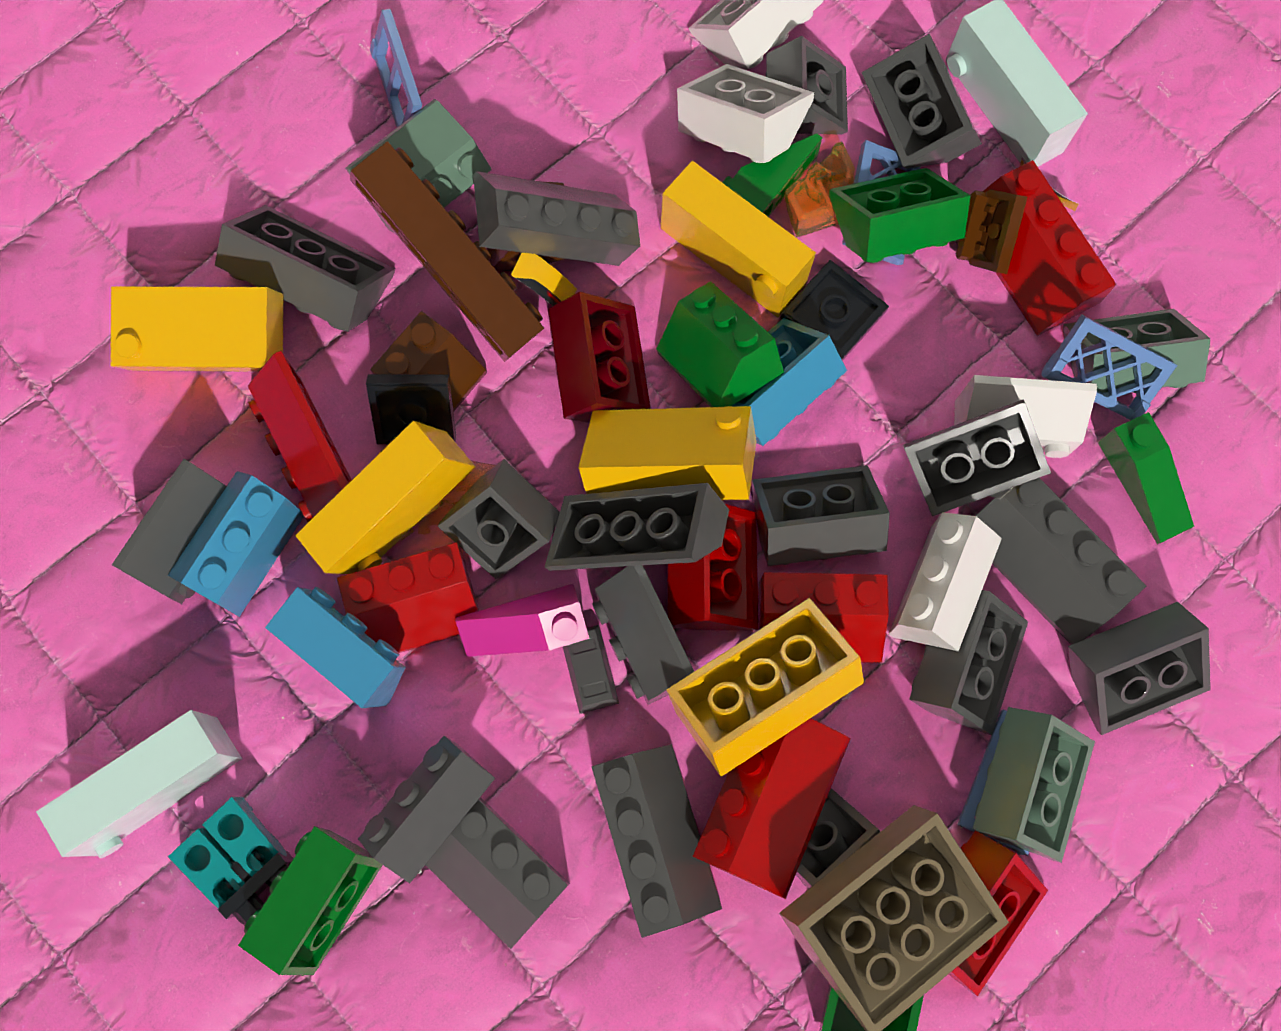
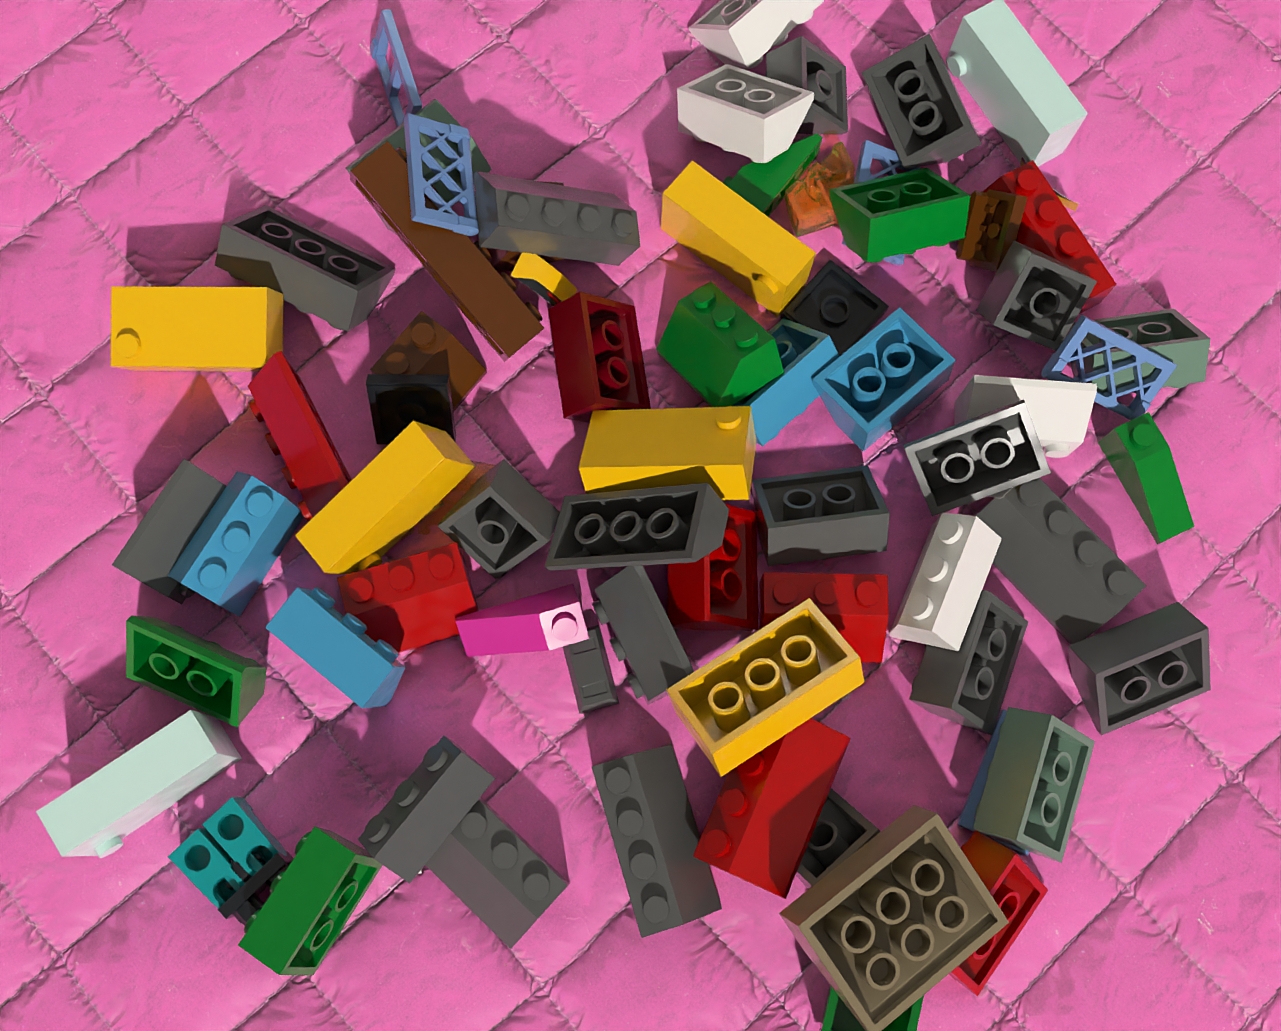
(192, 669): none -> green slope
(438, 133): none -> medium blue window
(883, 378): none -> dark azure slope
(1035, 296): none -> dark grey slope

